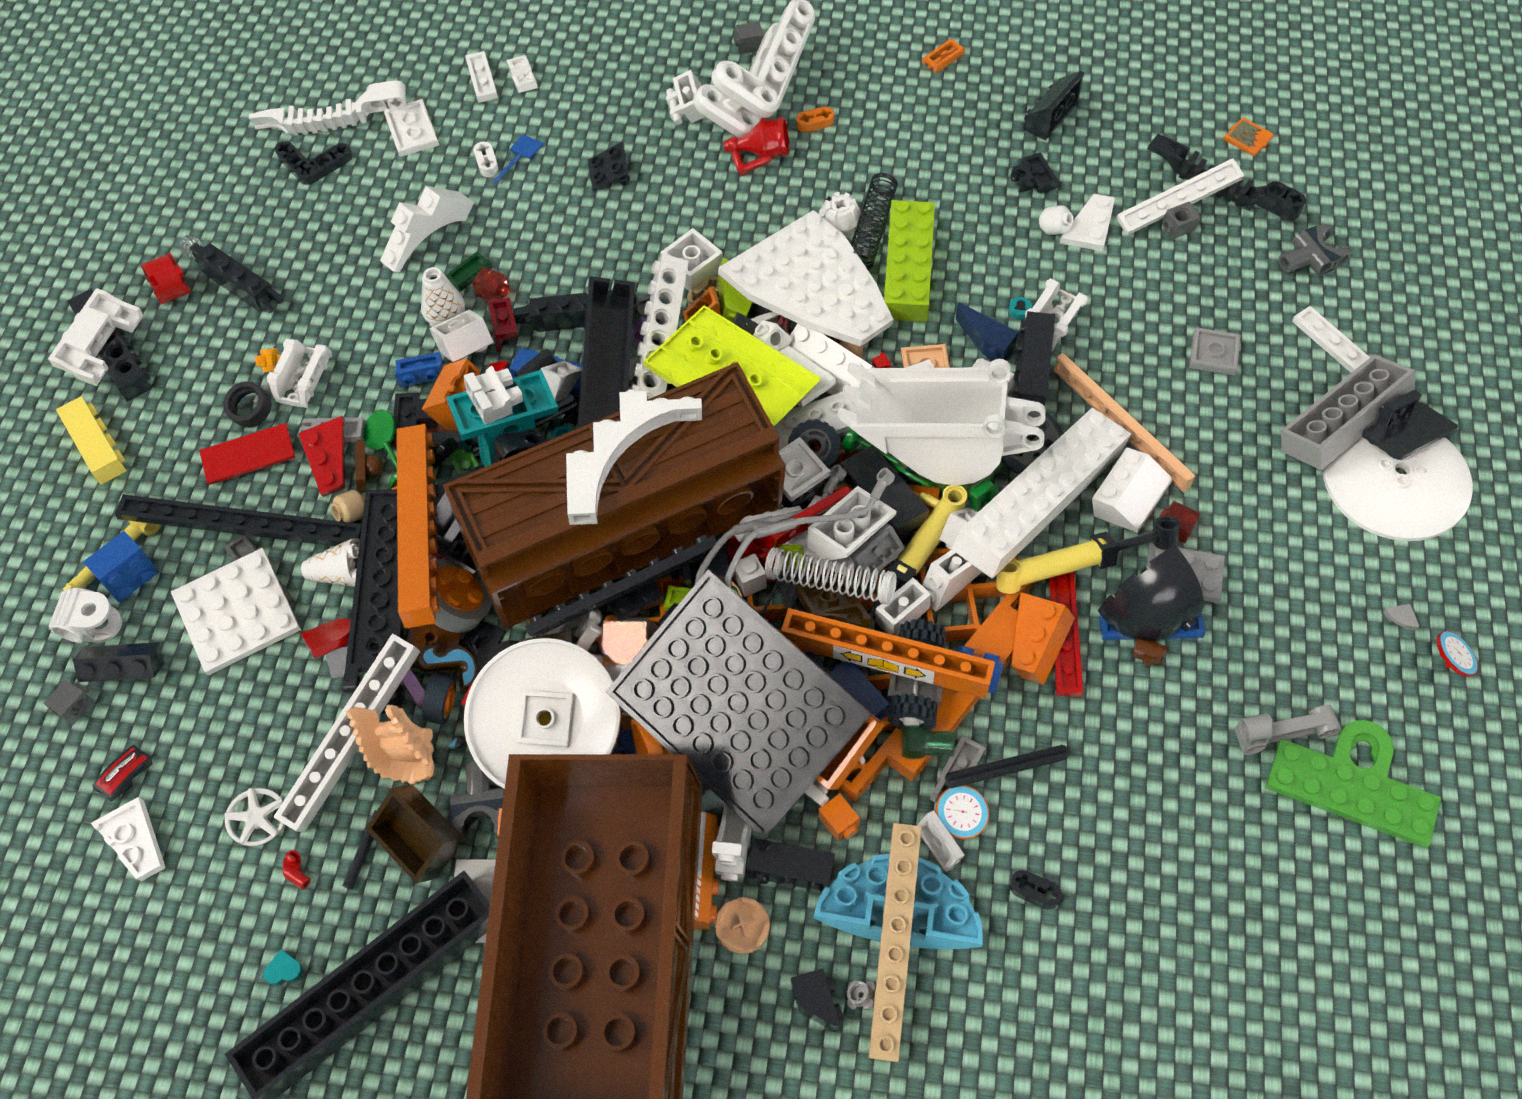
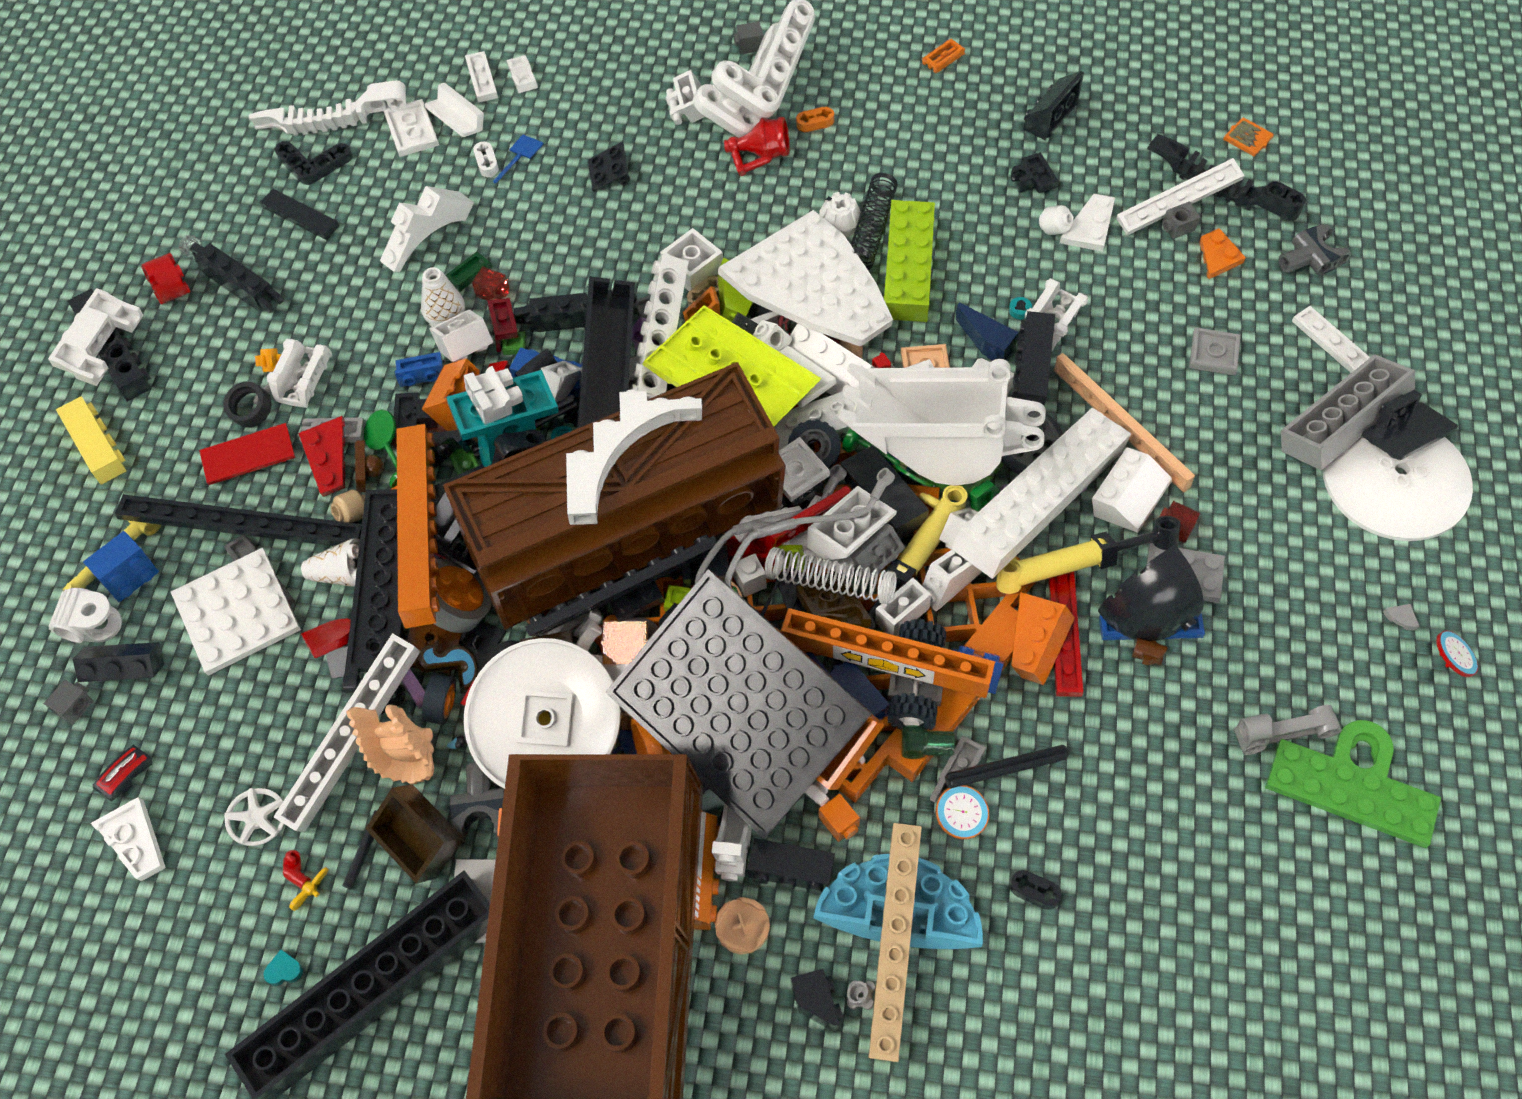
(299, 214): none -> black tile
(309, 888): none -> yellow piece
(456, 111): none -> white panel
(512, 346): none -> bright green tile
(940, 841): white tile -> none
(1219, 253): none -> orange wing

